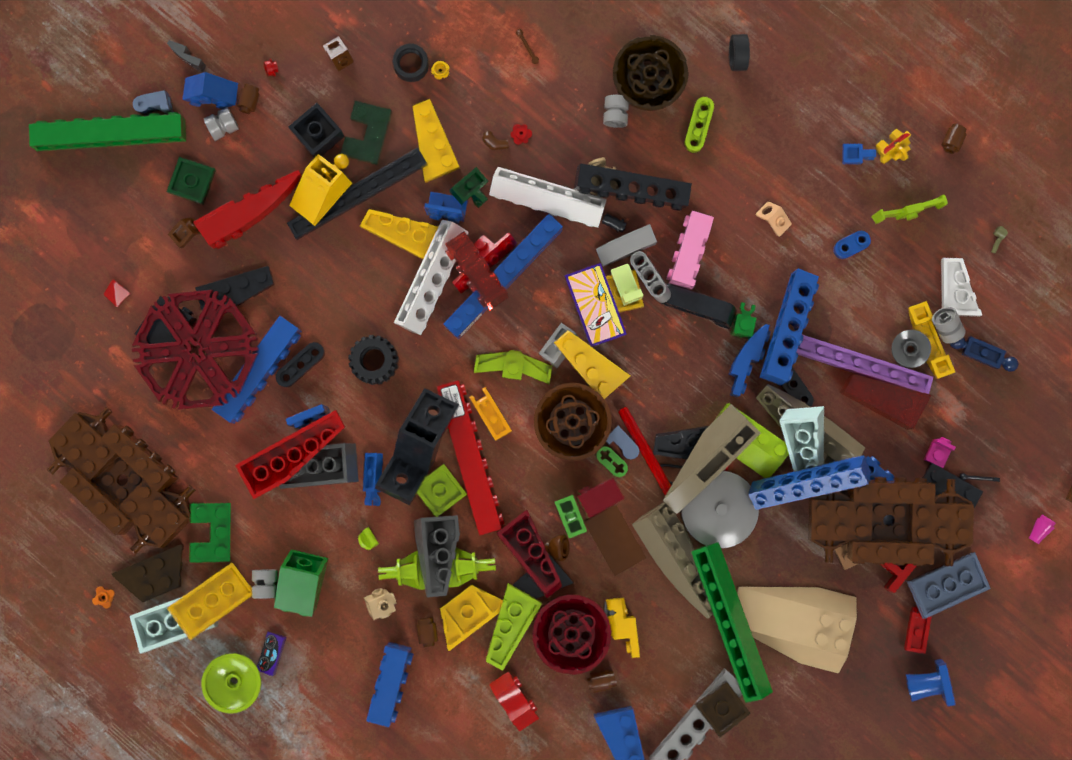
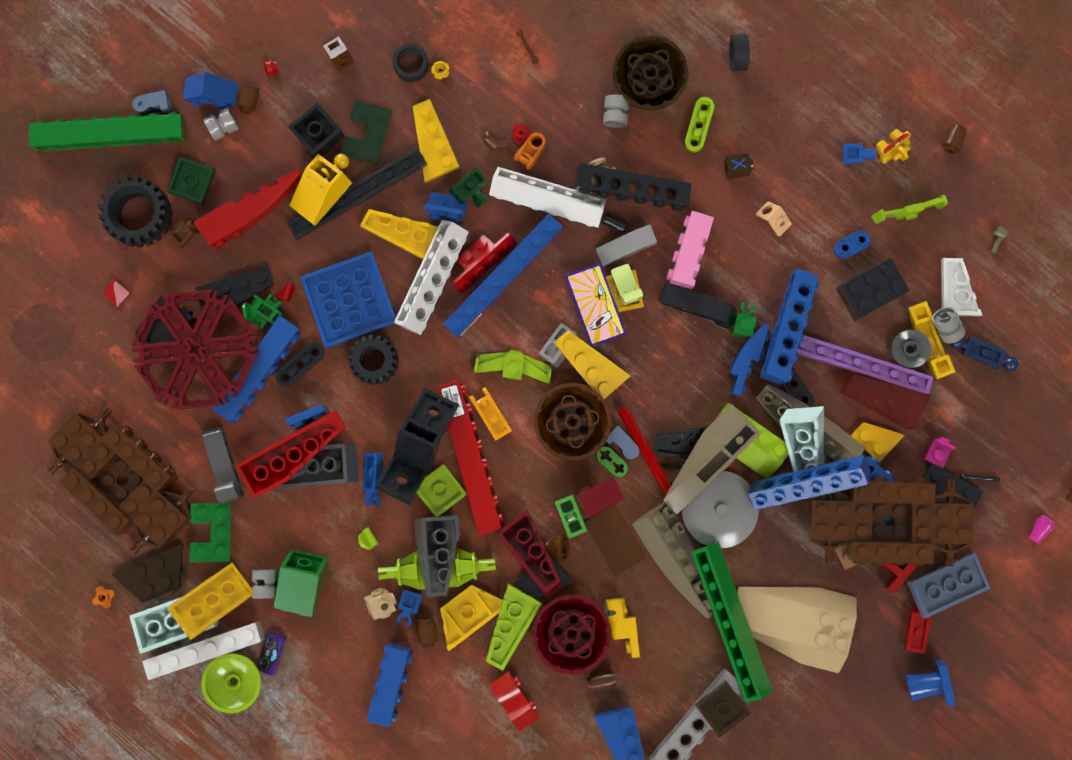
(120, 196): none -> black tyre
(184, 54): dark grey slope -> none
(204, 650): none -> white brick
(223, 466): none -> dark grey beam
(266, 312): none -> green piece
(287, 292): none -> red slope
(348, 300): none -> blue plate
(409, 604): none -> blue plate
(476, 271): clear red wedge -> none
(528, 153): none -> orange piece
(647, 269): light grey beam -> none
(738, 166): none -> dark brown brick
(872, 289): none -> black brick
(876, 440): none -> yellow wing

